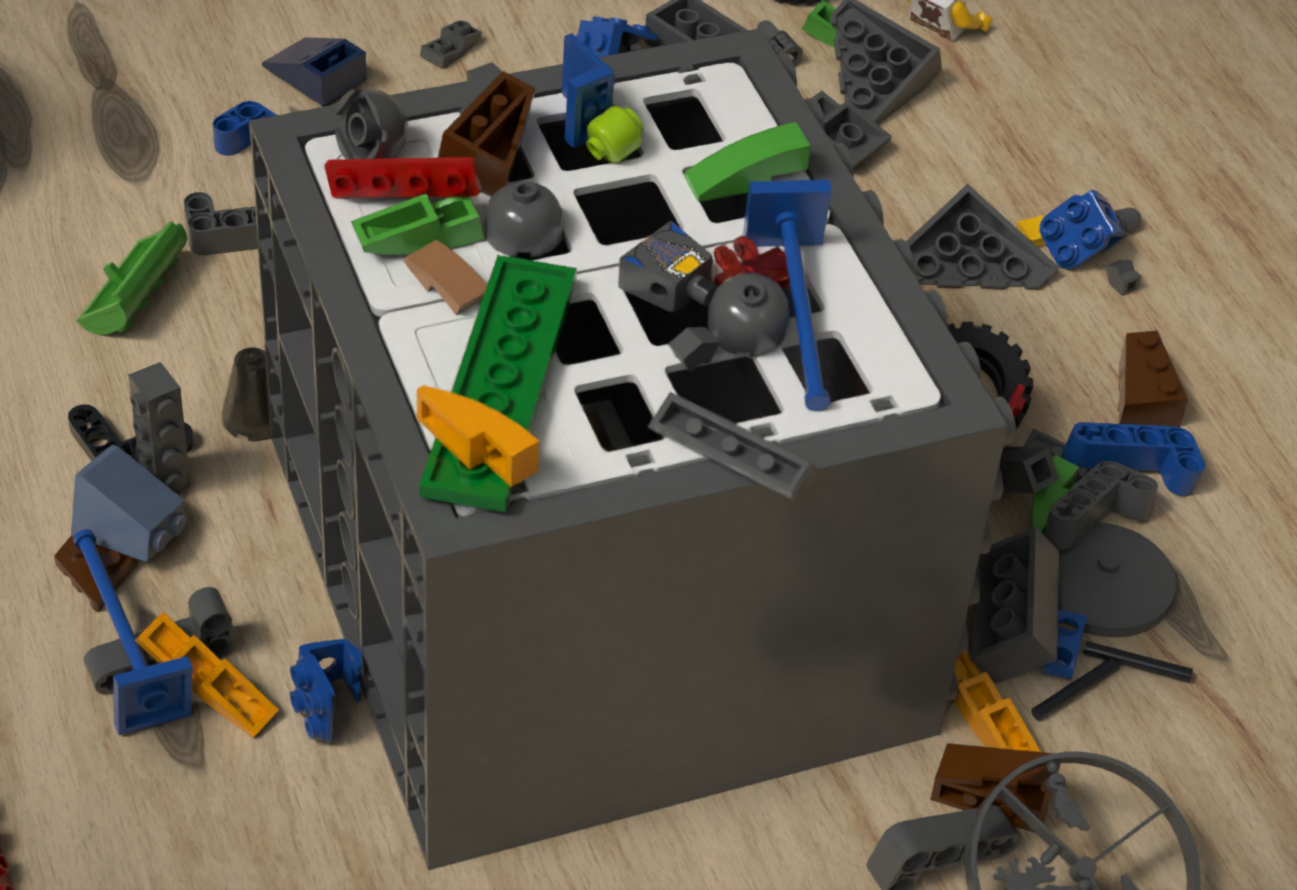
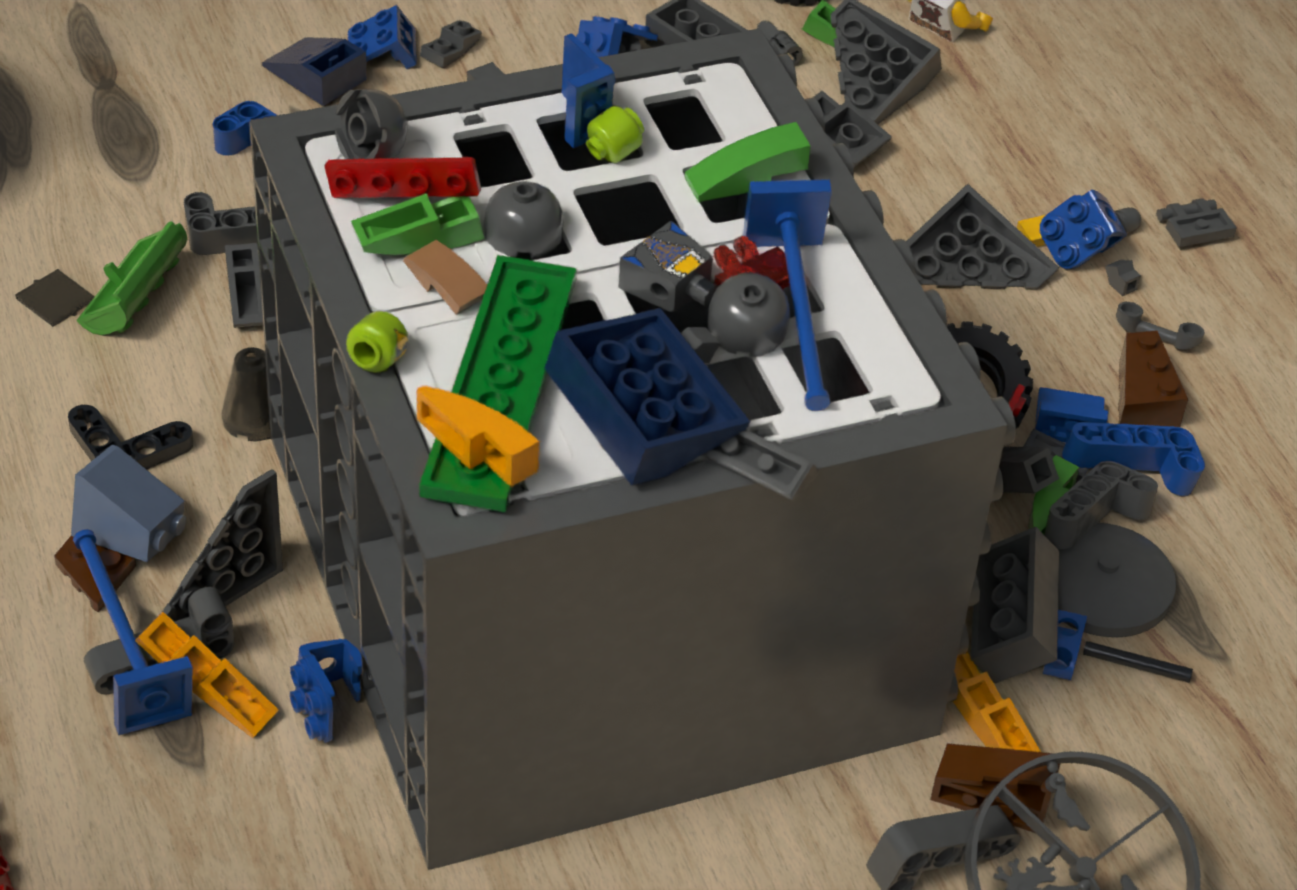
(55, 297): none -> clear smoke piece
(160, 425): dark grey brick -> none
(241, 549): none -> dark grey slope
(244, 284): none -> dark grey slope
(377, 341): none -> lime head
(386, 32): none -> blue bracket
(491, 130): reddish brown wedge -> none
(643, 393): none -> dark blue slope
(1061, 410): none -> blue bracket
(1075, 689): black bar -> none
(1188, 335): none -> dark grey bar
(1196, 222): none -> dark grey plate

